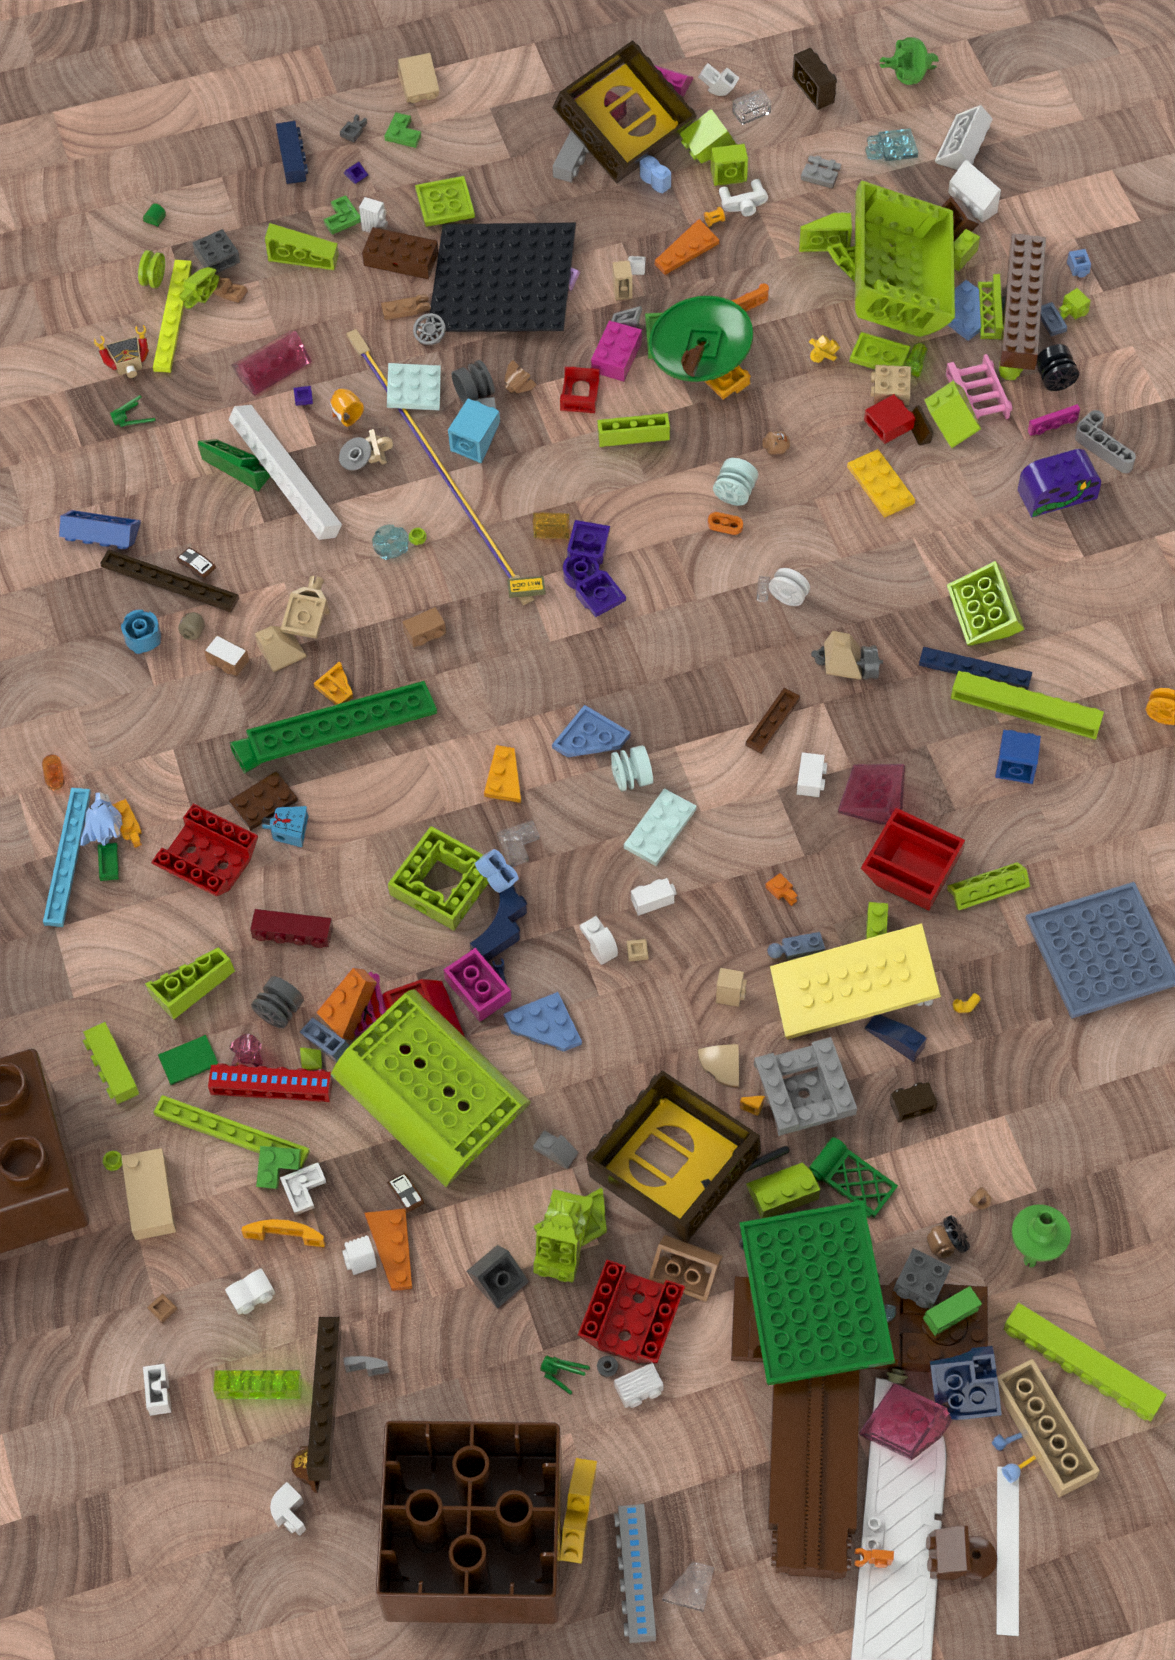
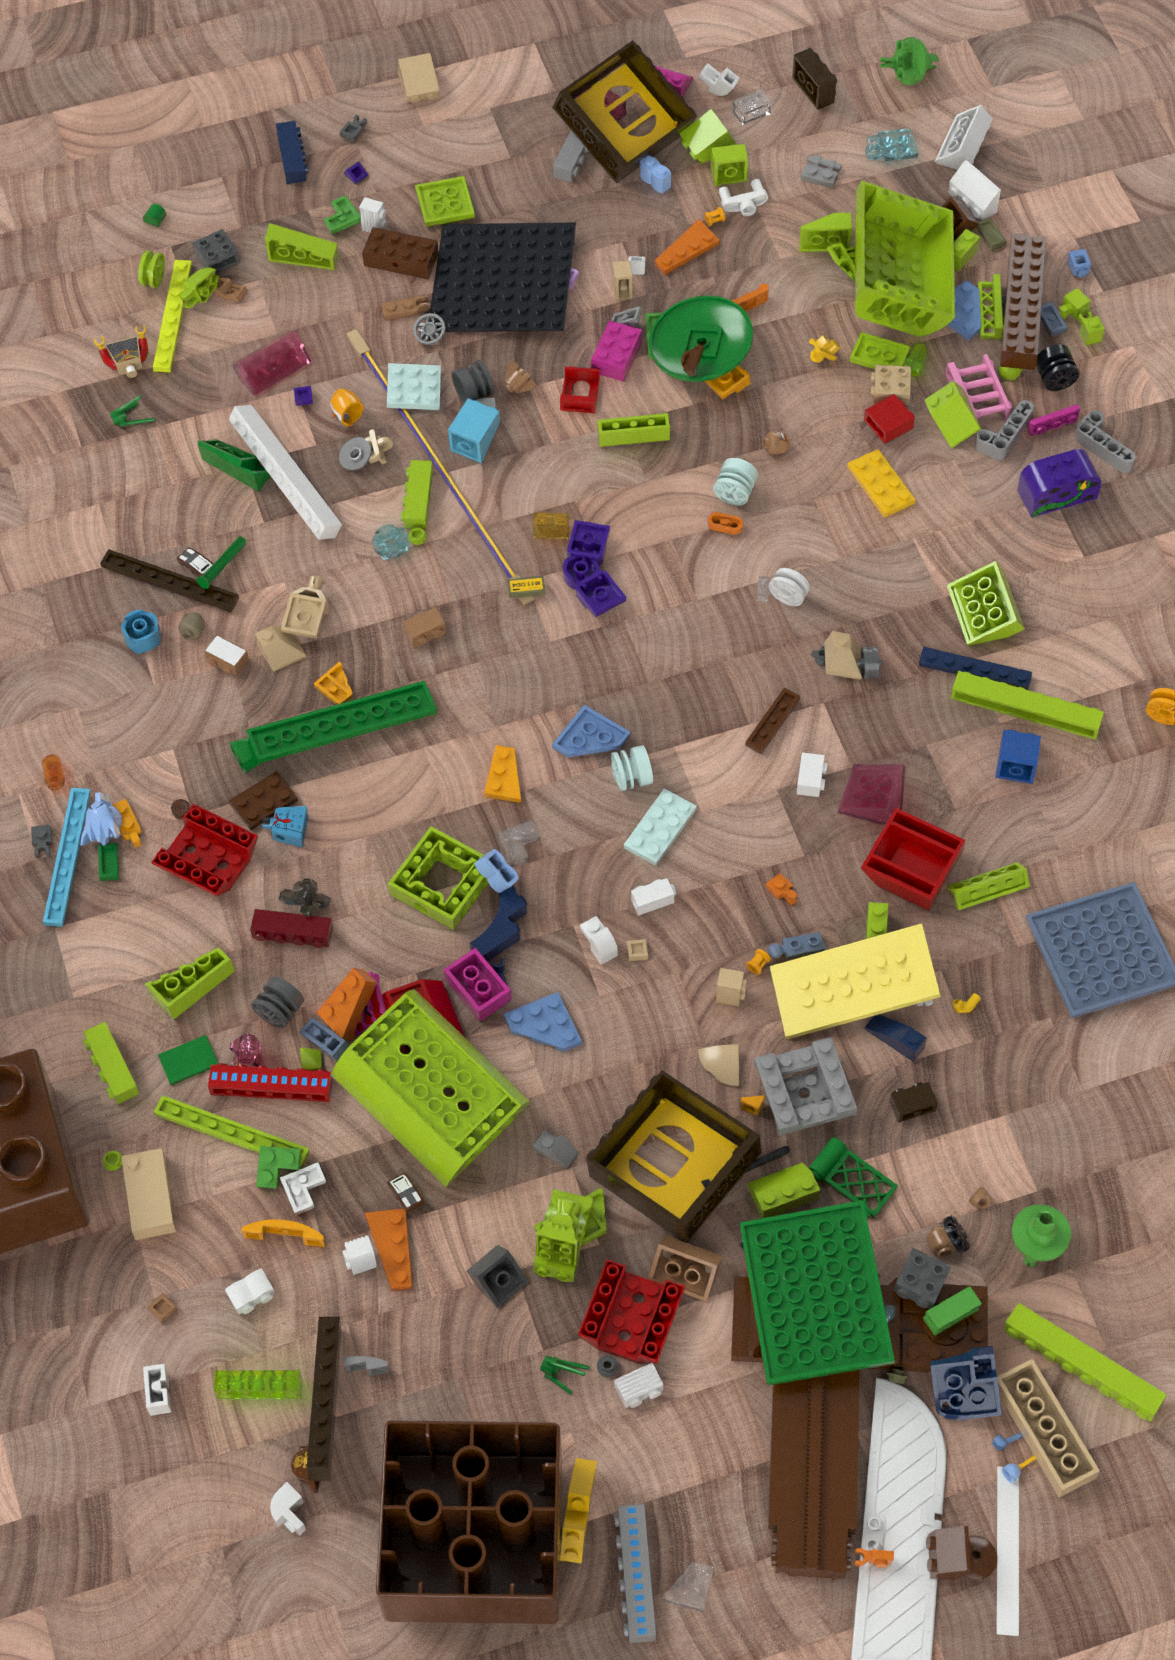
(41, 838): none -> dark grey plate
(99, 528): slope -> none
(180, 808): none -> reddish brown tile
(205, 580): none -> green axle
(305, 896): none -> clear smoke plant
(400, 133): bright green plate -> none
(418, 494): none -> lime brick
(758, 961): none -> light orange bush
(906, 1422): clear pink slope -> none
(922, 430): dark brown slope -> none
(991, 234): none -> olive tile
(999, 445): none -> light grey beam
(1091, 329): none -> lime brick

